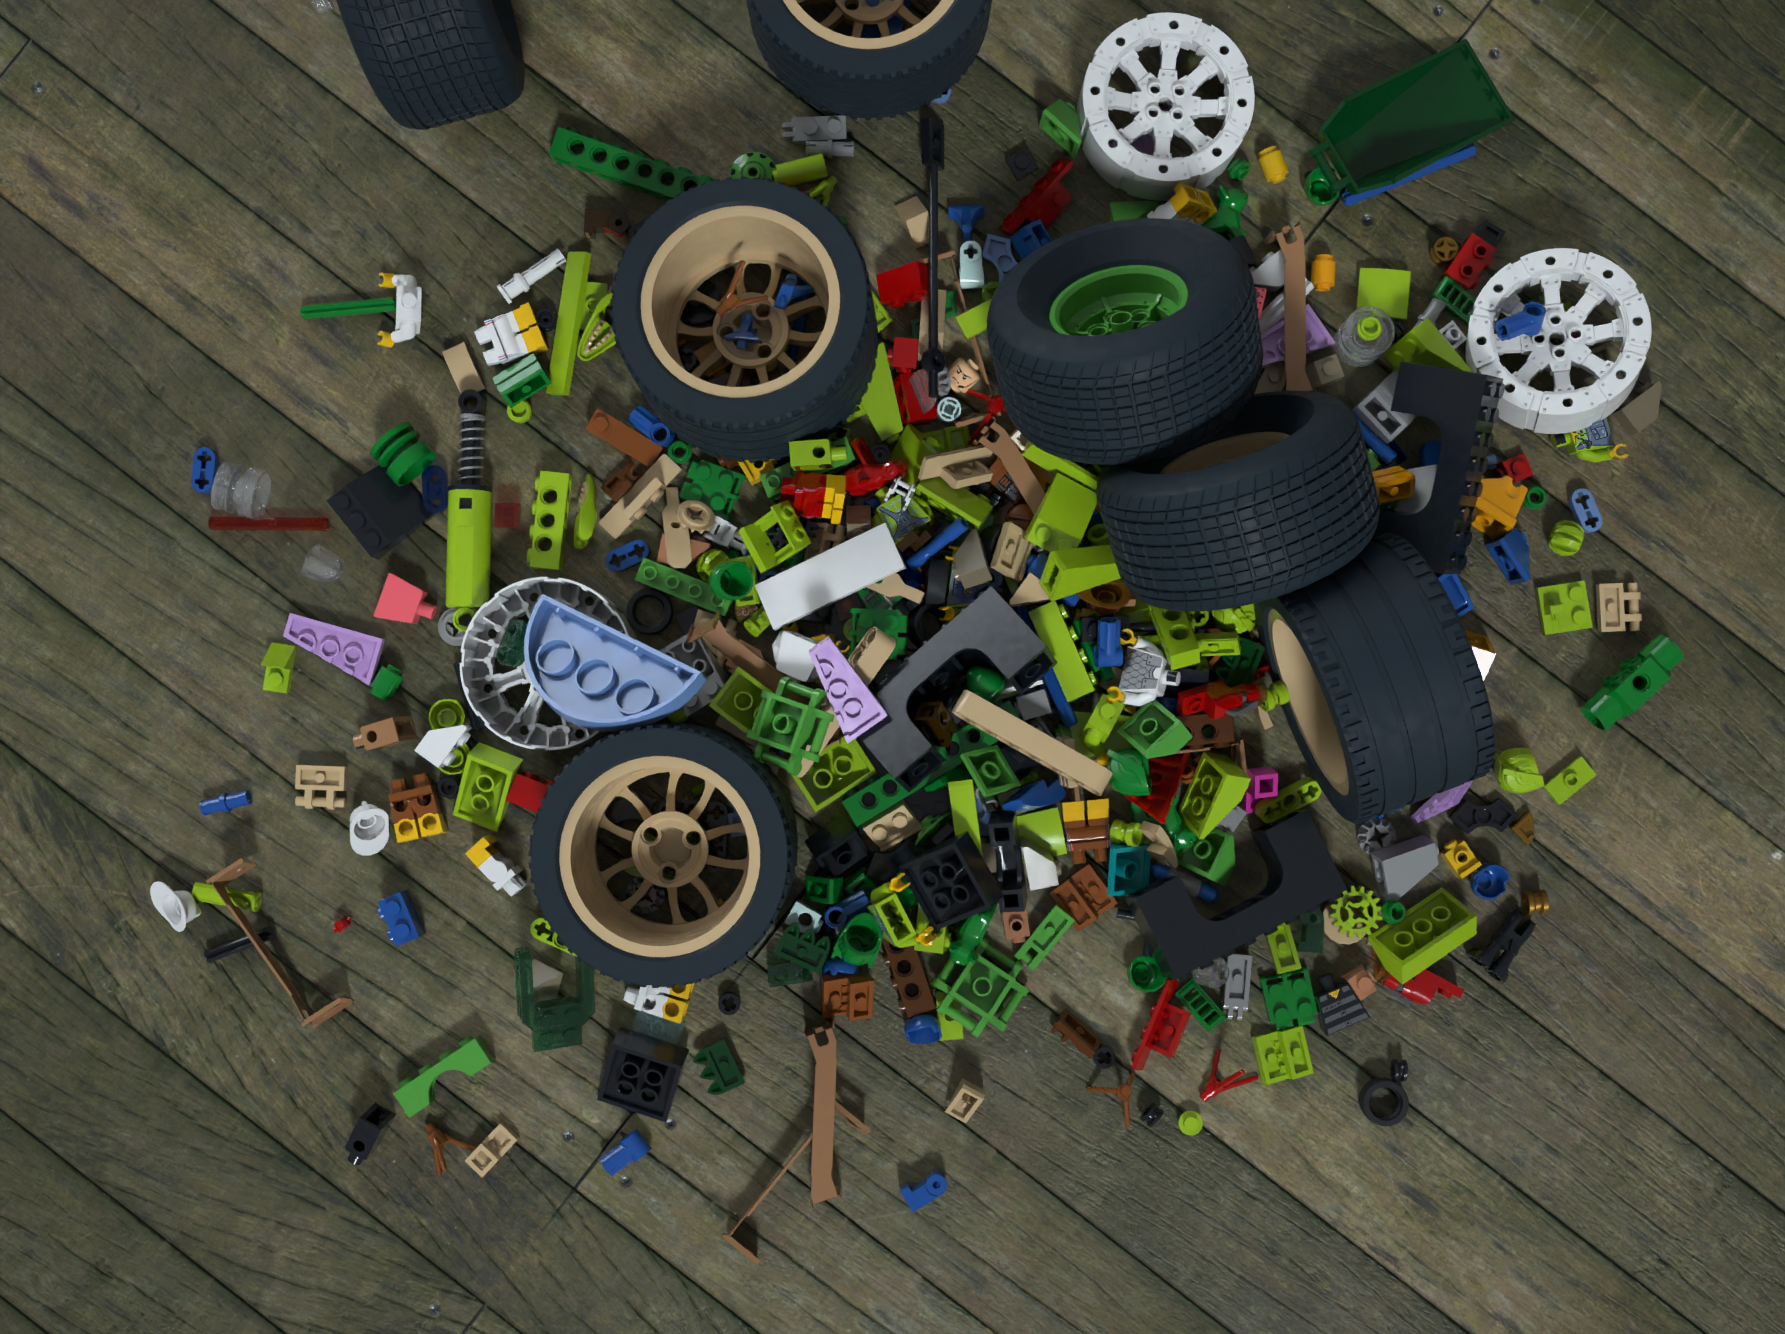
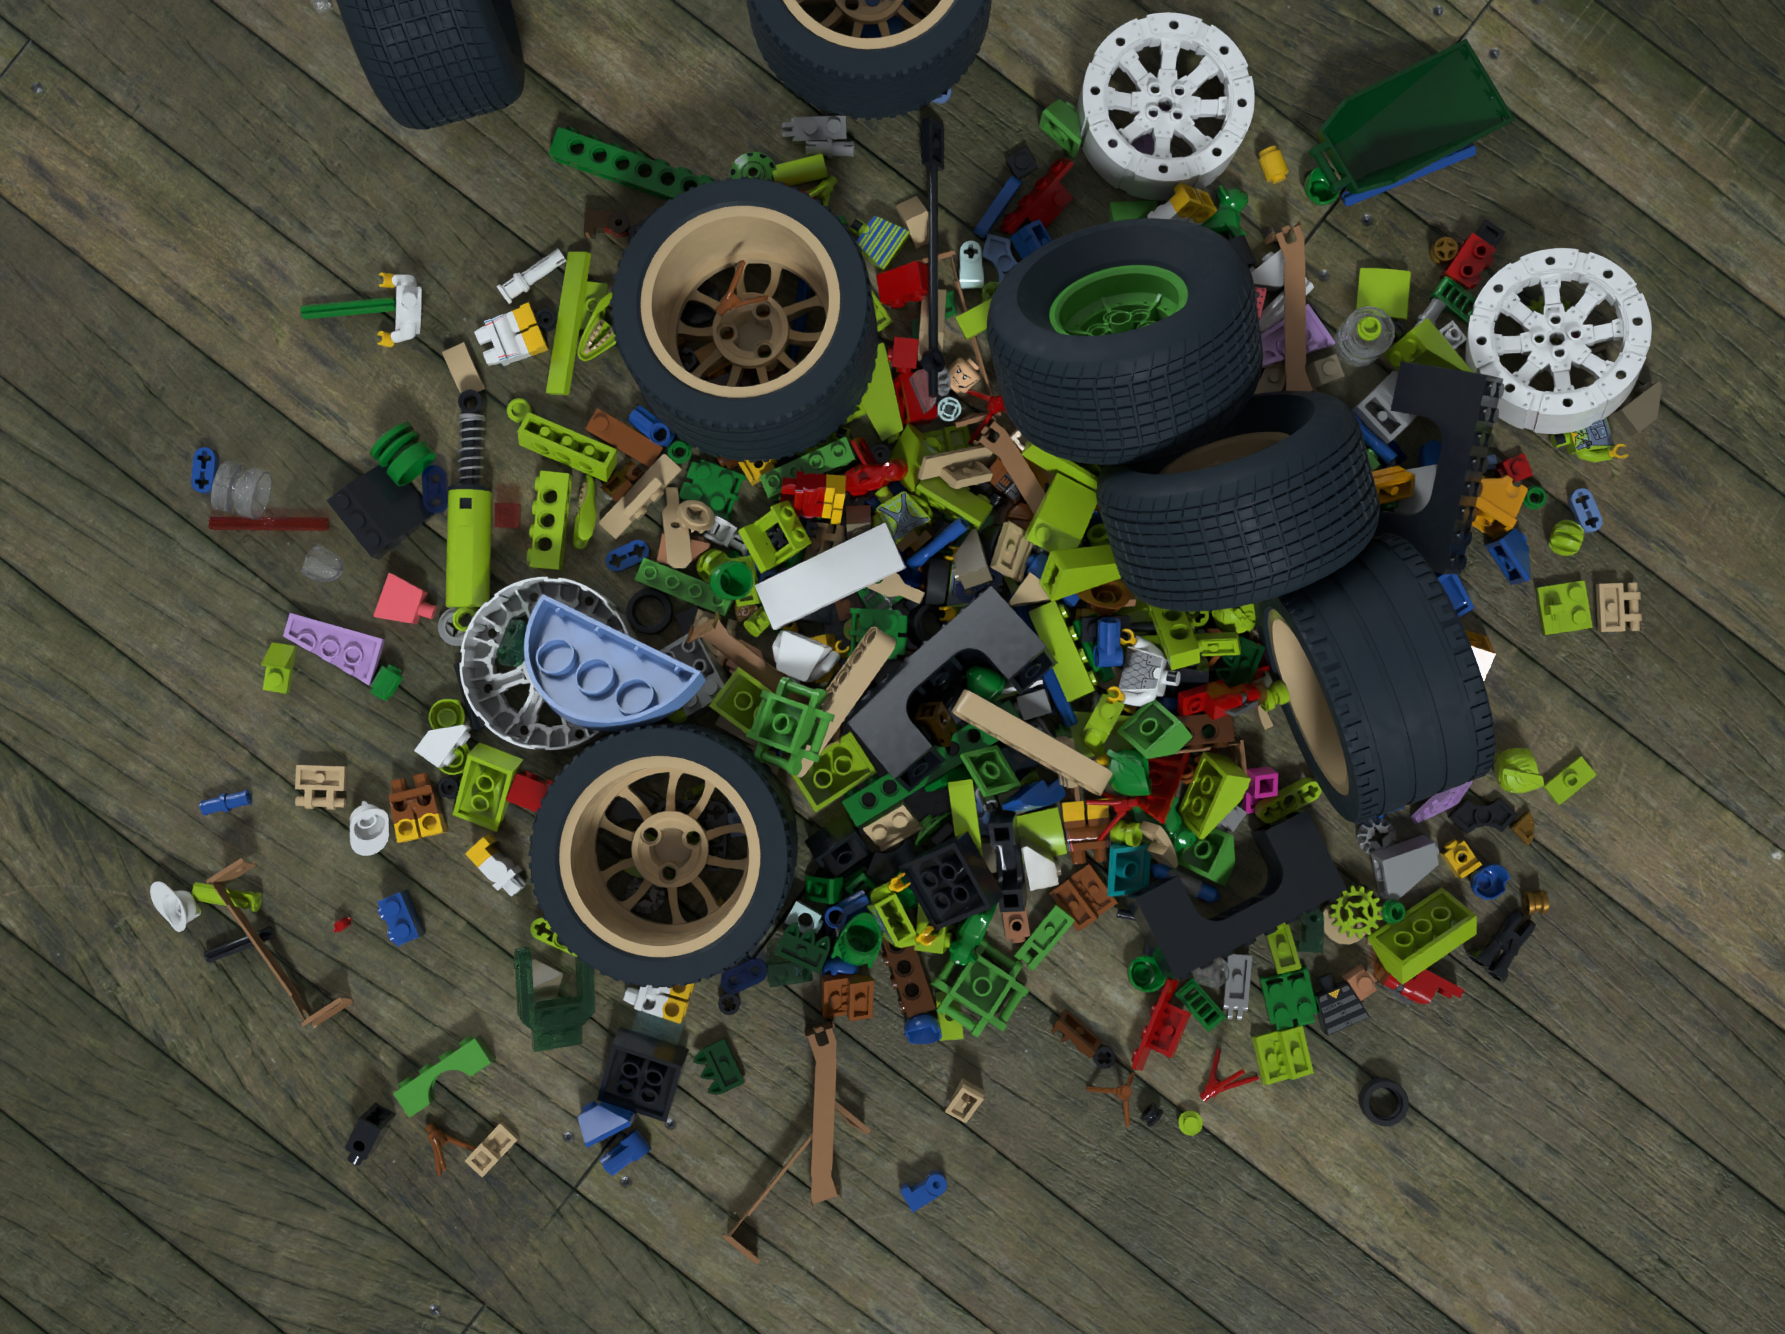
(385, 733): medium nougat torso -> none
(521, 380): green brick -> none
(567, 447): none -> lime brick
(602, 1121): none -> slope
(744, 975): none -> clear blue plate
(745, 334): blue piece -> none
(790, 291): blue piece -> none
(804, 454): lime torso -> none
(848, 694): lavender wing -> none
(879, 241): none -> torso
(908, 496): white piece -> none
(966, 218): blue piece -> none
(998, 207): none -> blue beam
(1121, 806): none -> red plant
(1239, 169): green plate -> none
(1323, 272): light orange brick -> none
(1399, 1070): black bush -> none
(1525, 322): blue piece -> none
(1633, 683): green brick -> none

